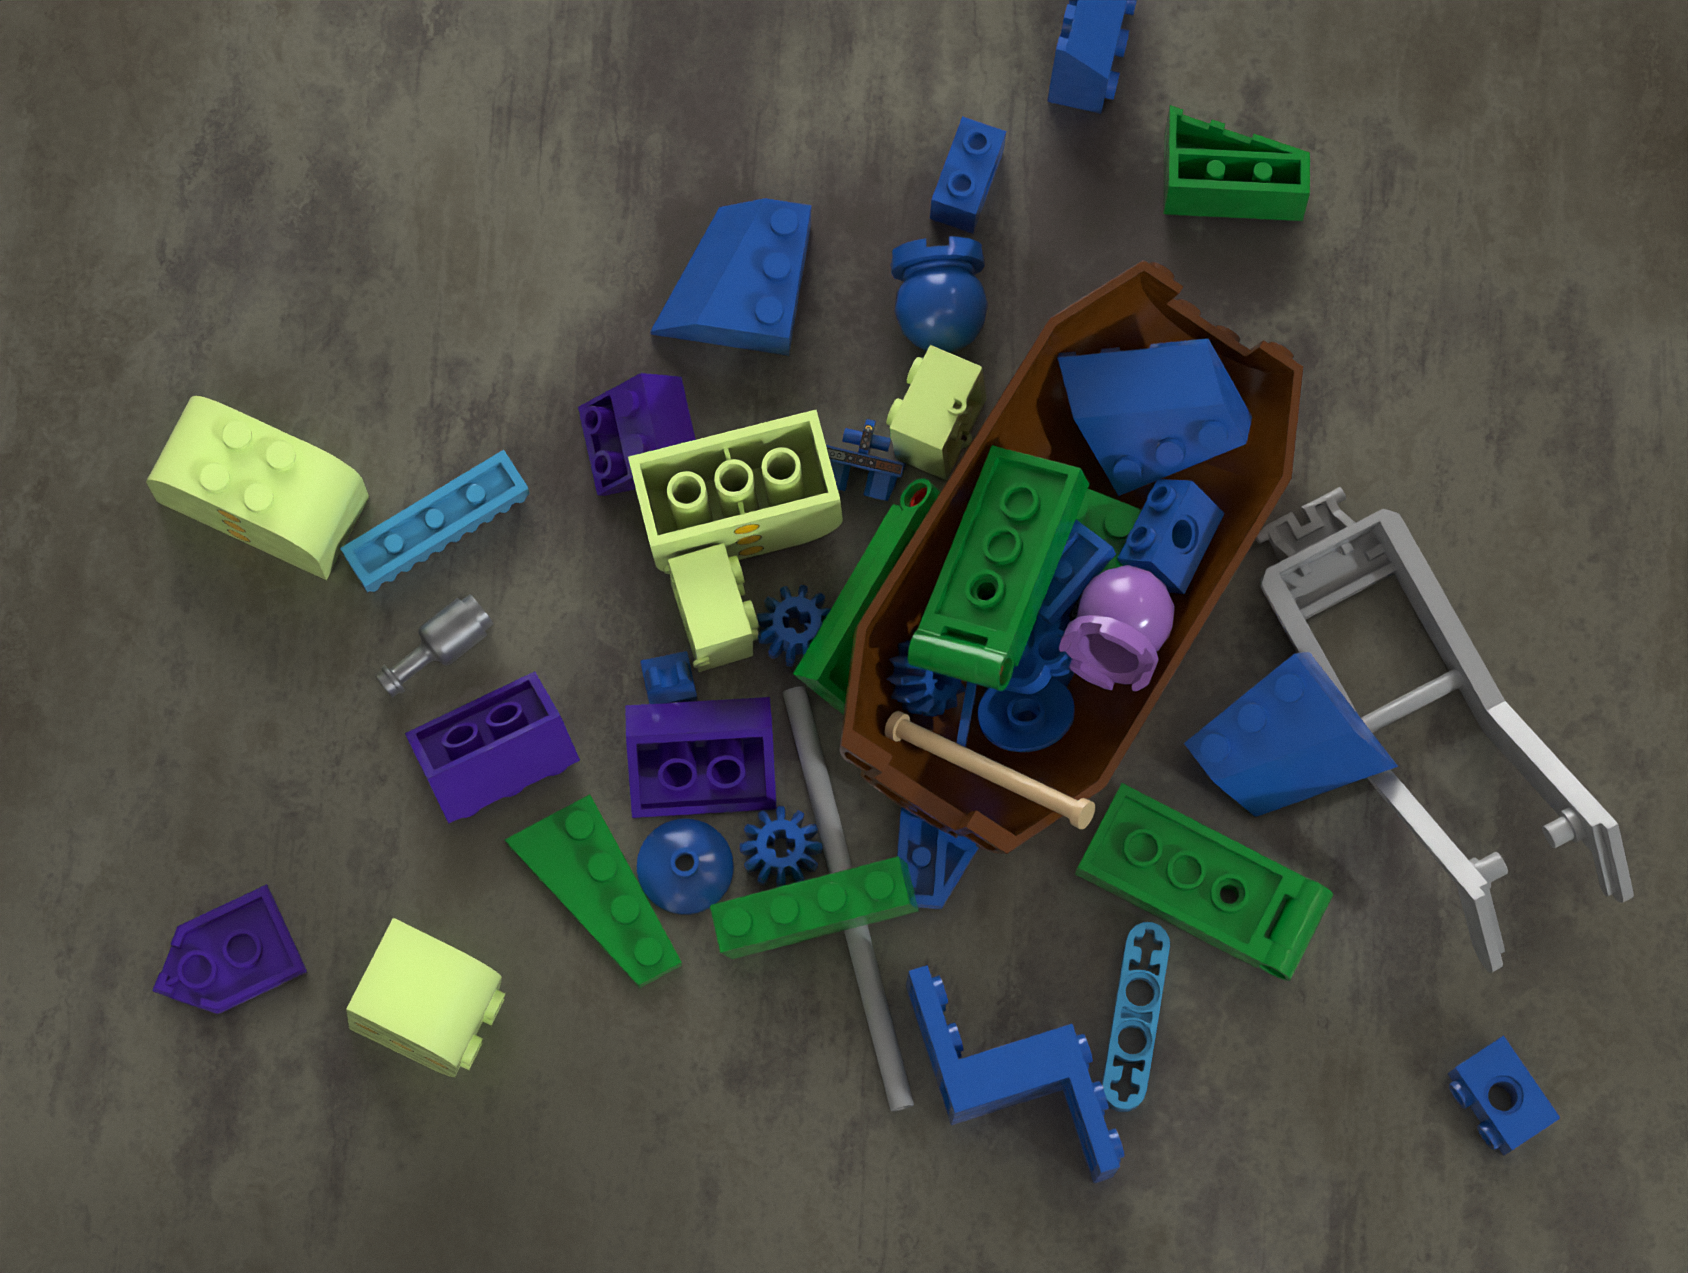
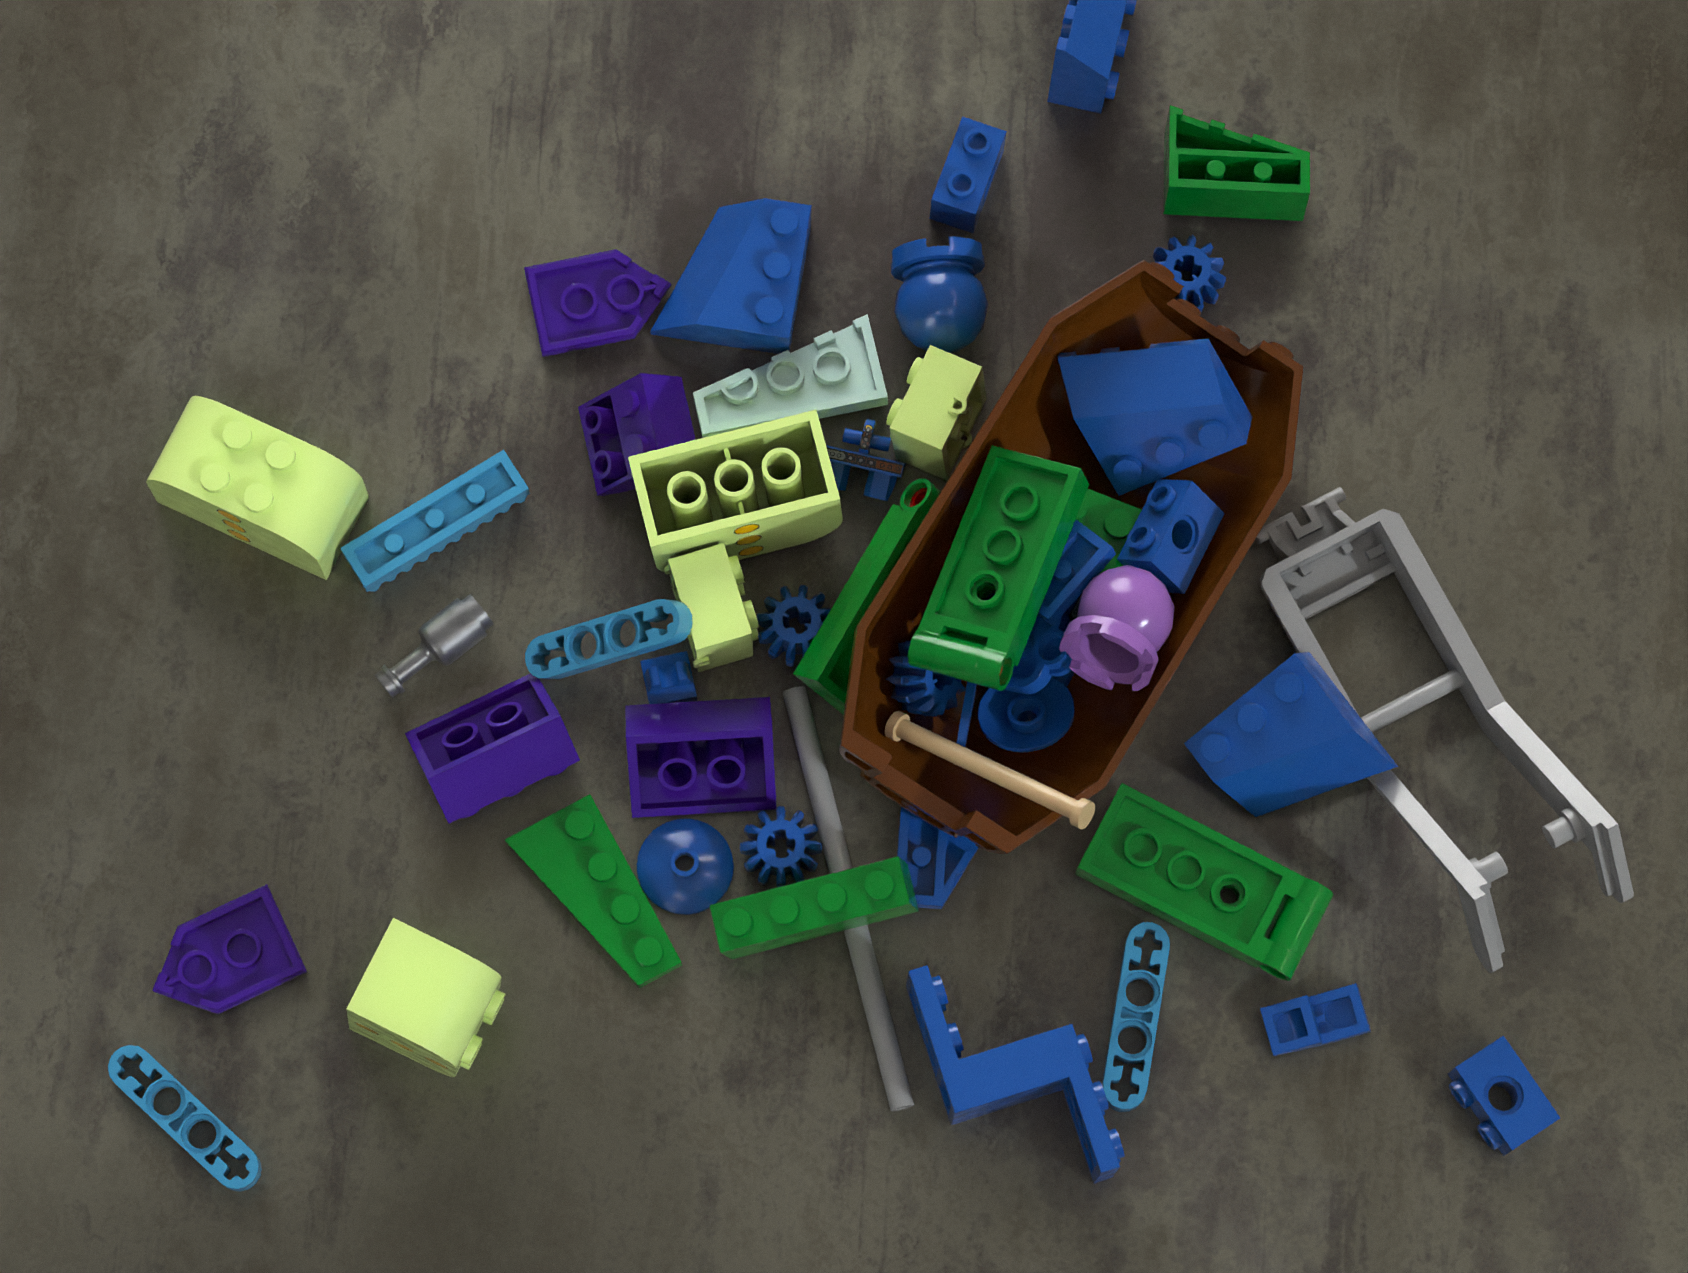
(181, 1121): none -> dark azure beam
(591, 300): none -> dark purple tile
(608, 642): none -> dark azure beam
(831, 376): none -> light aqua wing
(1203, 270): none -> blue gear
(1315, 1020): none -> blue slope

